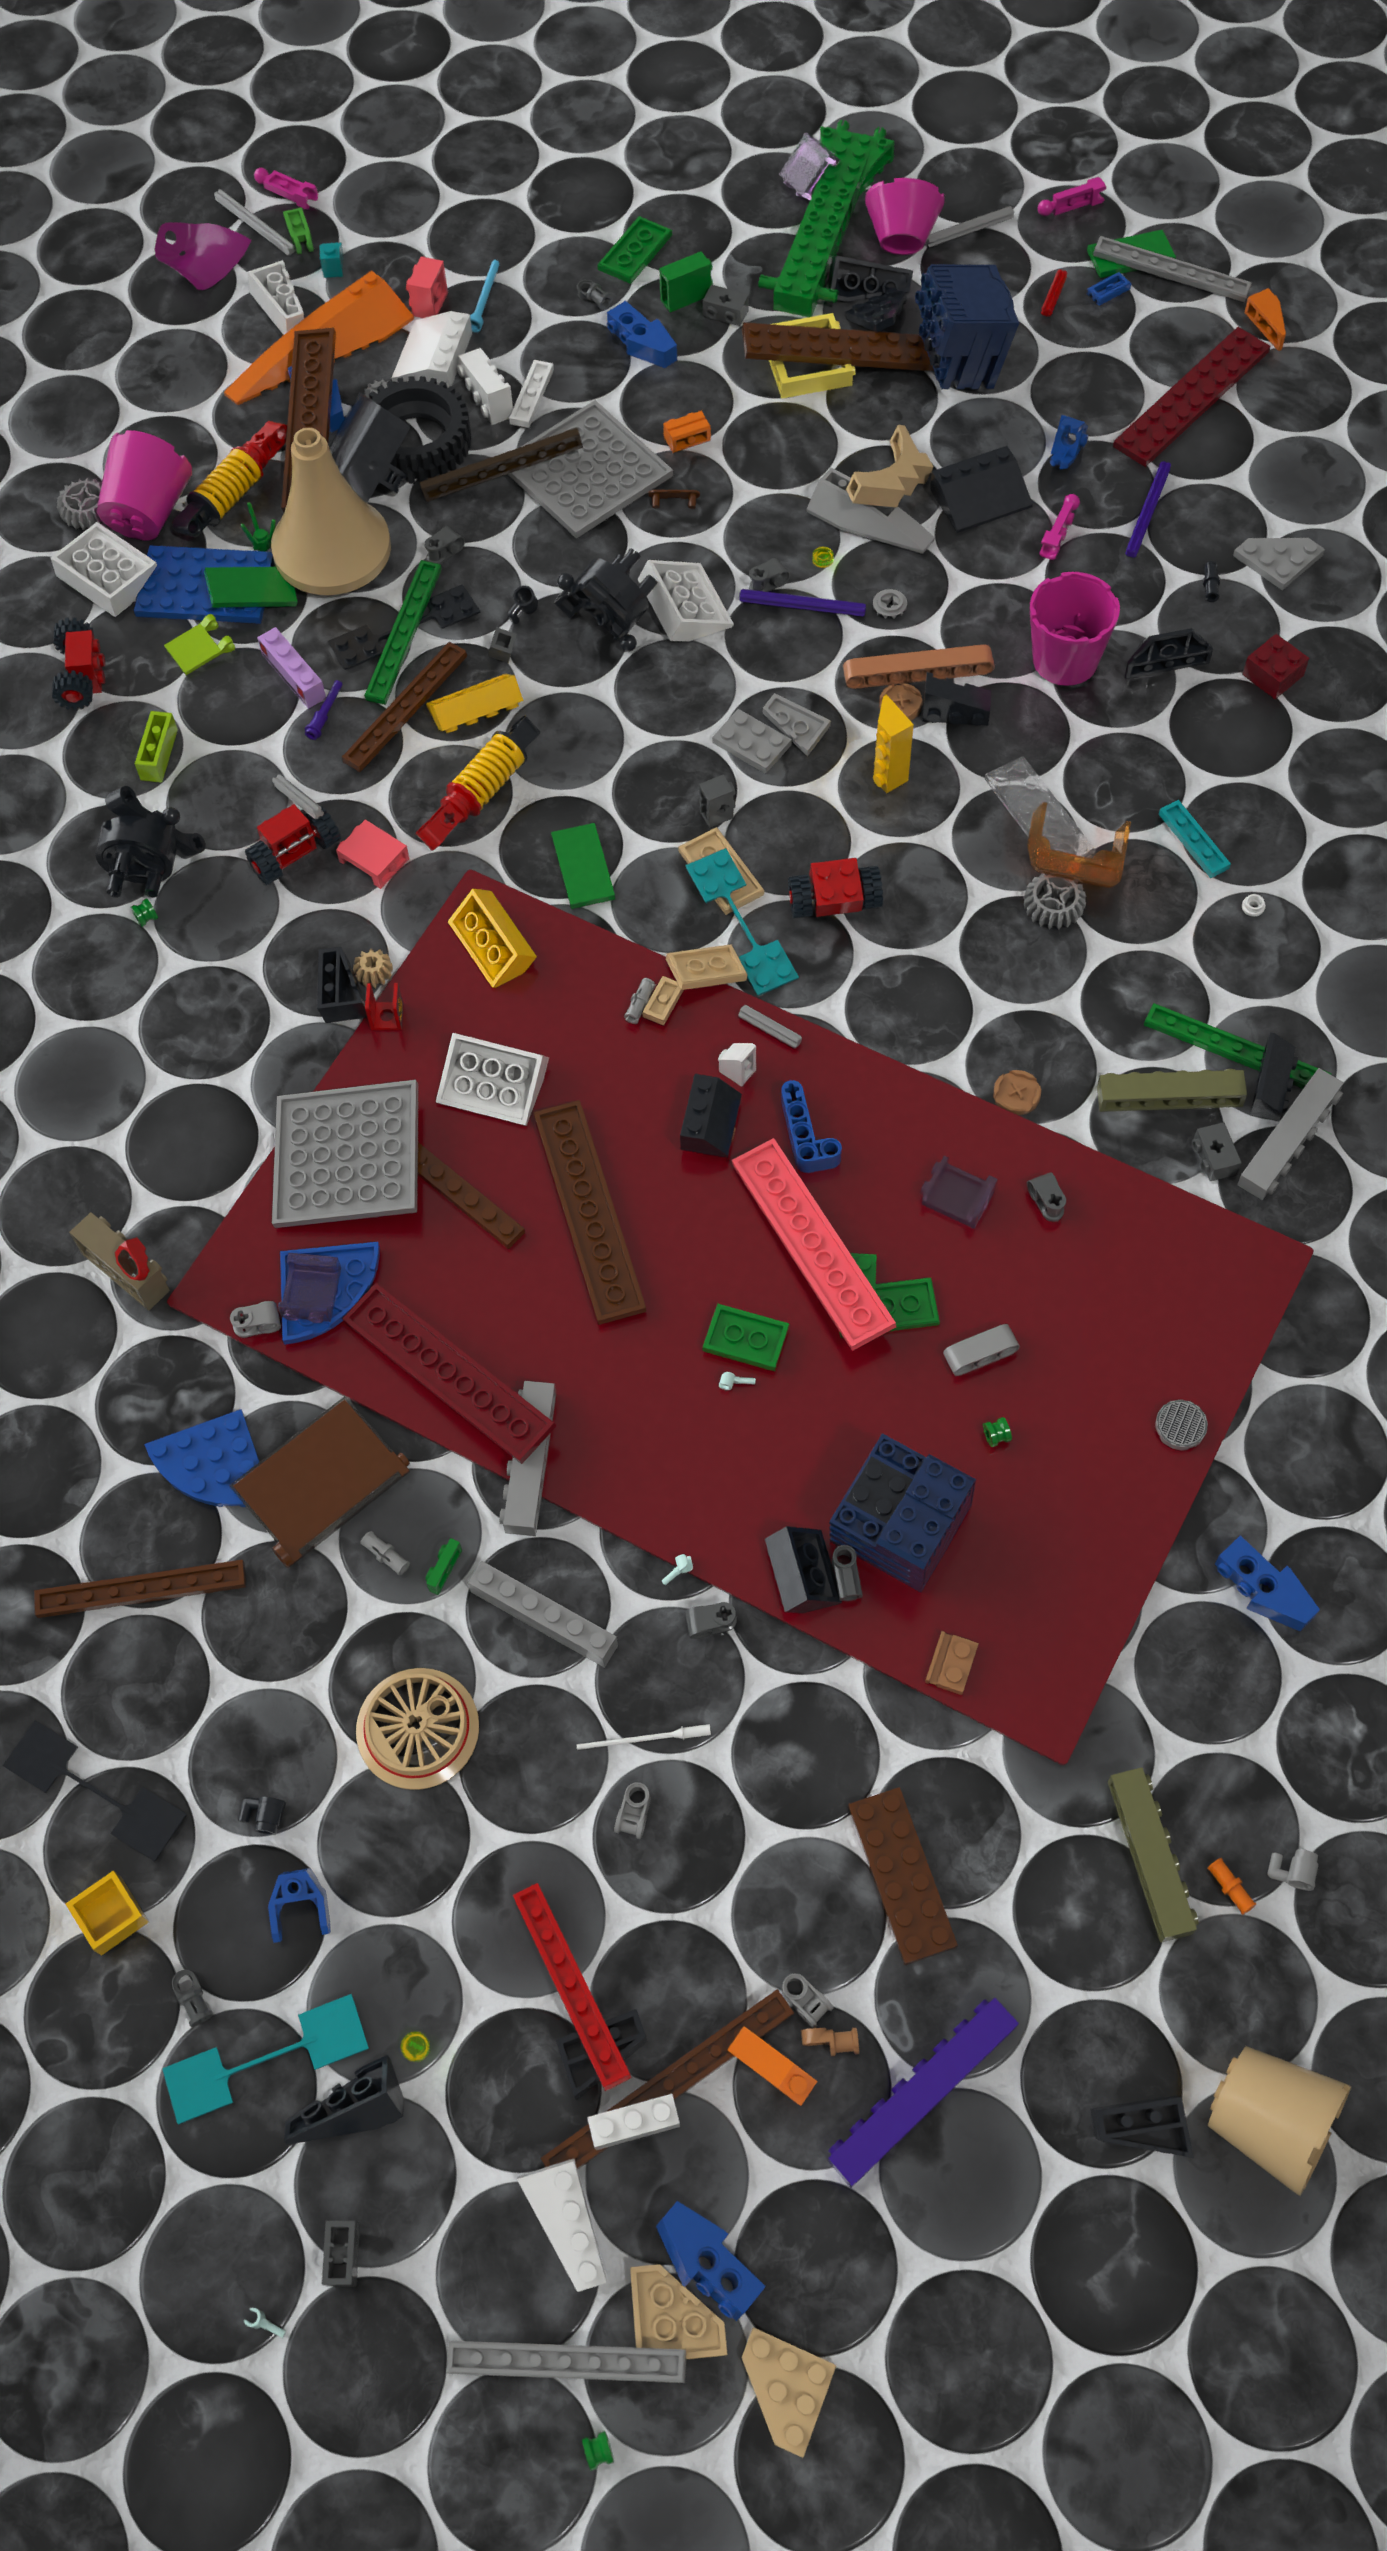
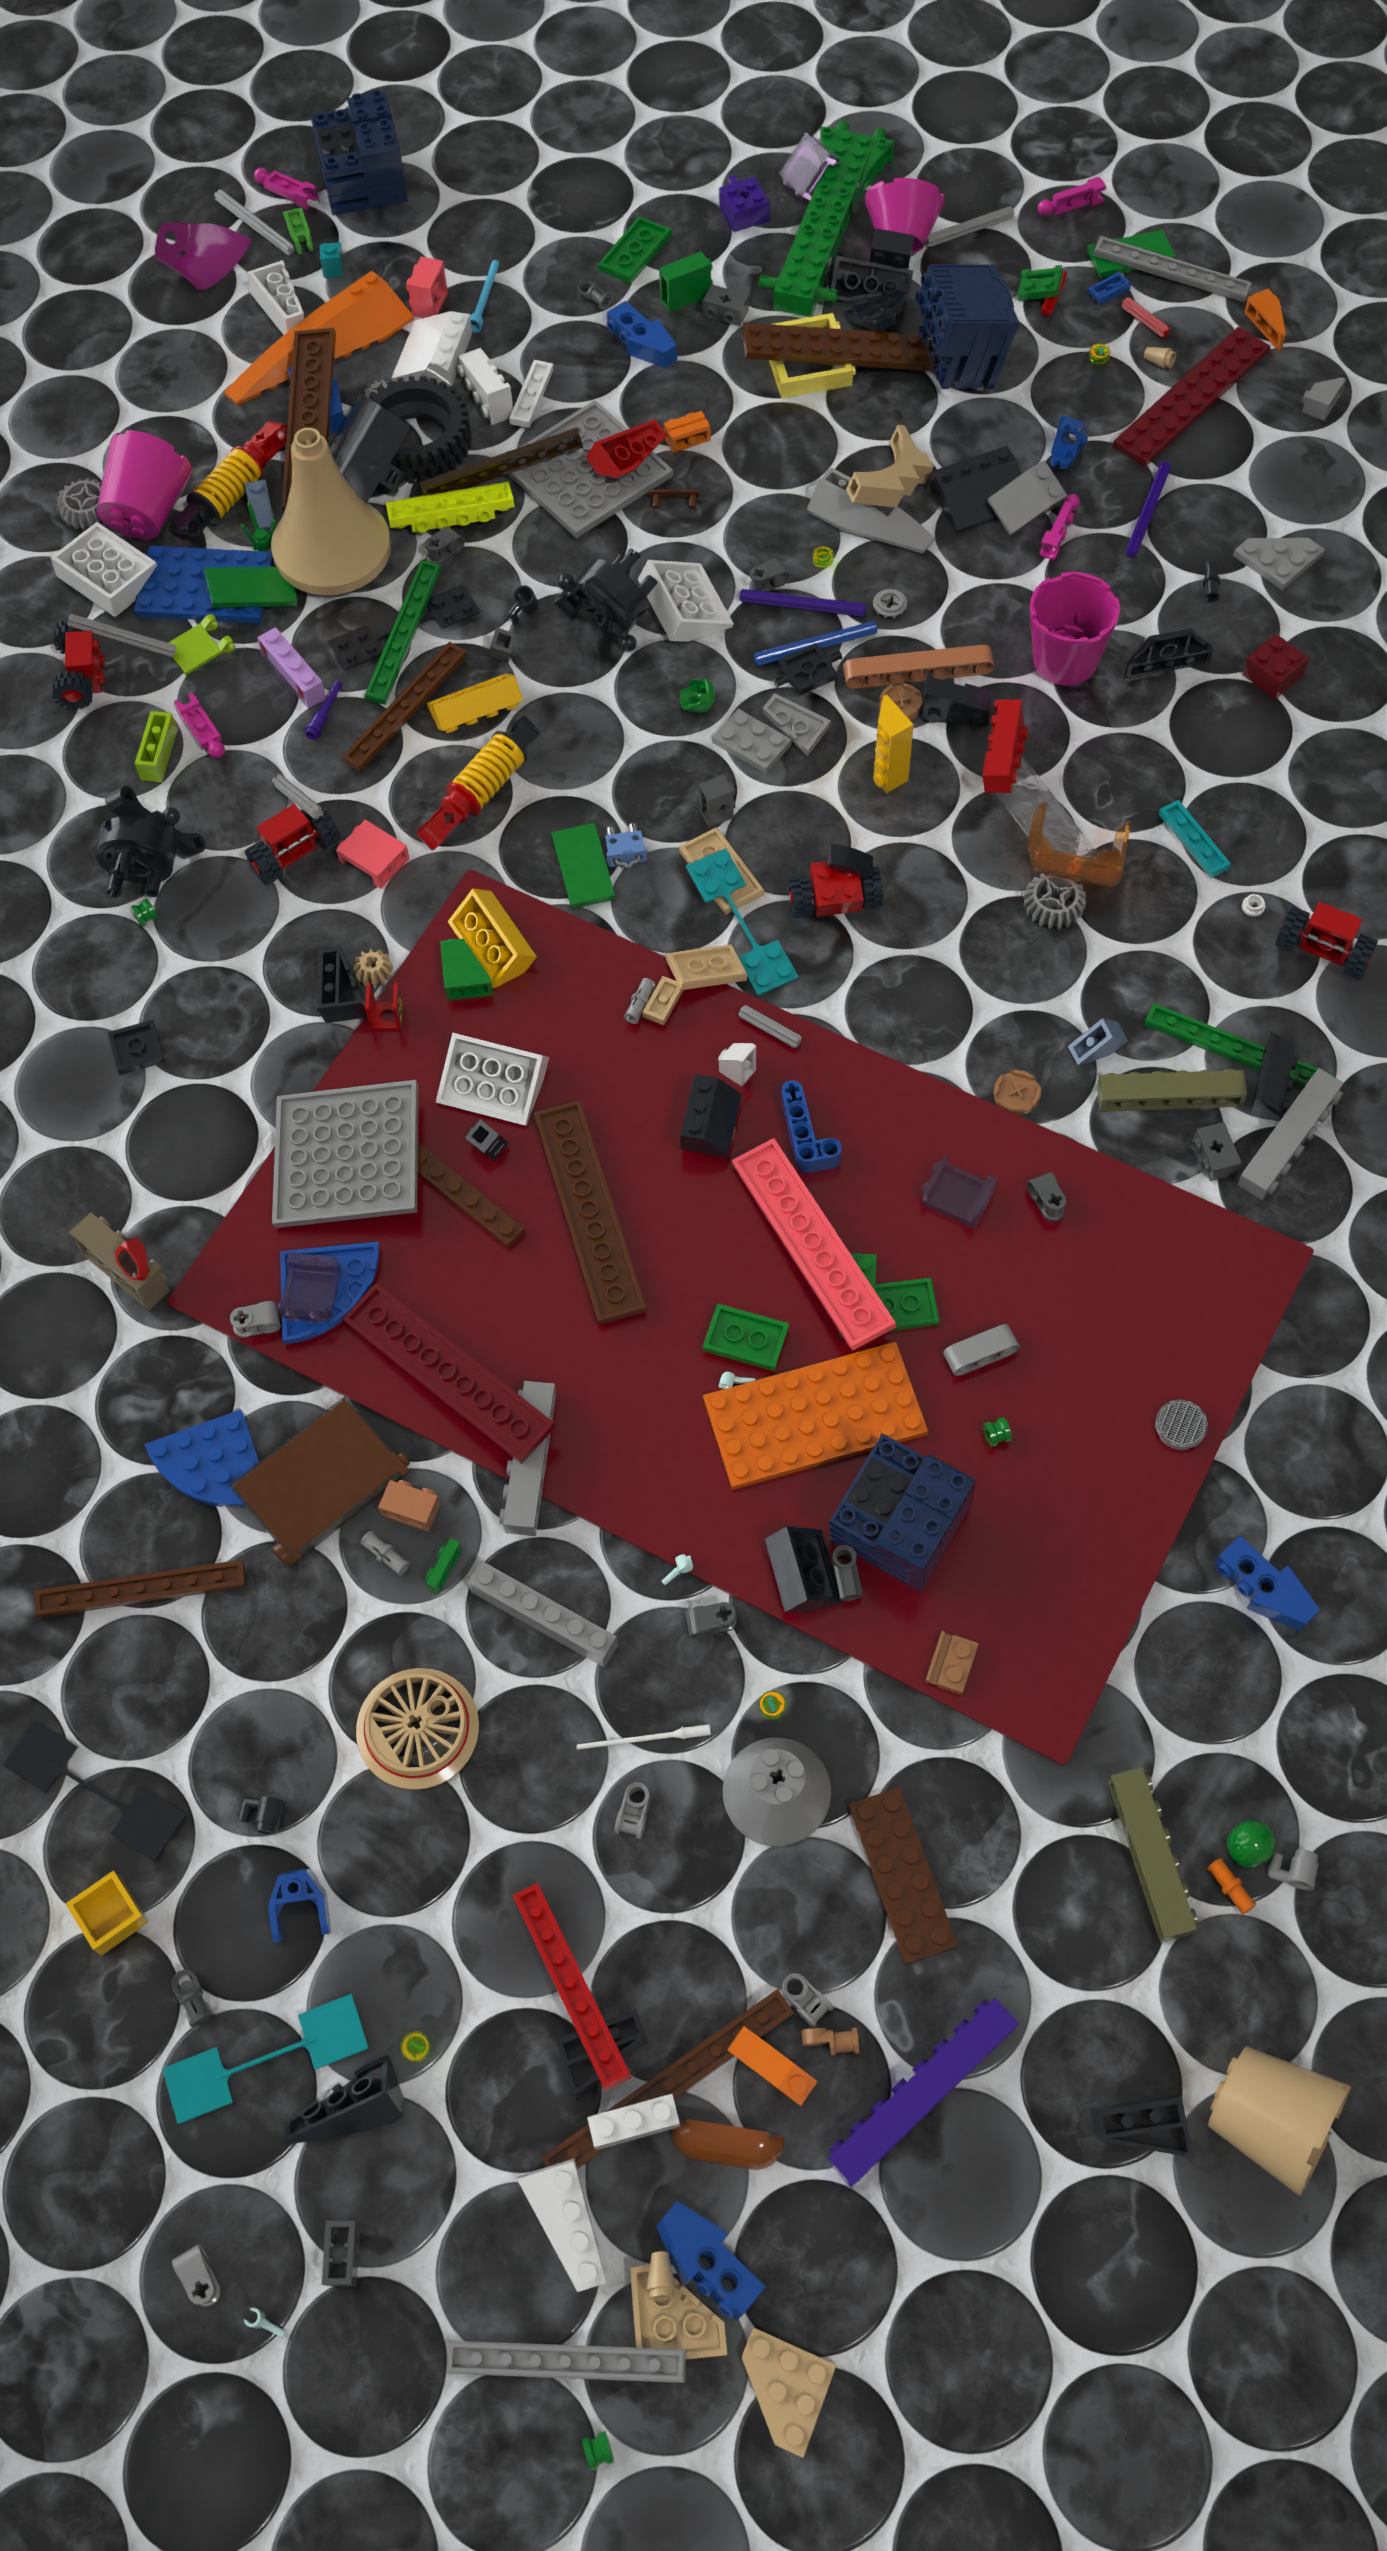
(122, 635): none -> light grey axle
(136, 1047): none -> black plate
(195, 2271): none -> light grey piece
(200, 726): none -> dark pink plate
(260, 500): none -> sand blue slope
(360, 154): none -> dark blue piece
(409, 1505): none -> nougat brick
(439, 373): none -> light grey brick
(450, 507): none -> neon yellow plate
(463, 972): none -> green slope
(486, 1140): none -> black brick
(625, 450): none -> red wedge
(625, 848): none -> medium blue piece
(660, 2279): none -> tan cone
(698, 696): none -> green hair
(727, 2144): none -> dark orange brick
(744, 203): none -> dark purple hinge
(772, 1705): none -> clear neon green tile
(778, 1812): none -> light grey cone
(808, 669): none -> black plate
(813, 1415): none -> orange plate
(822, 641): none -> blue axle
(850, 859): none -> black slope
(891, 248): none -> black brick
(1005, 747): none -> red wedge
(1027, 497): none -> light grey slope
(1040, 288): none -> green plate
(1098, 1042): none -> sand blue slope
(1099, 353): none -> clear neon green tile
(1146, 317): none -> red axle
(1160, 356): none -> tan cone
(1251, 1843): none -> green hair
(1322, 398): none -> light grey slope
(1328, 936): none -> brick

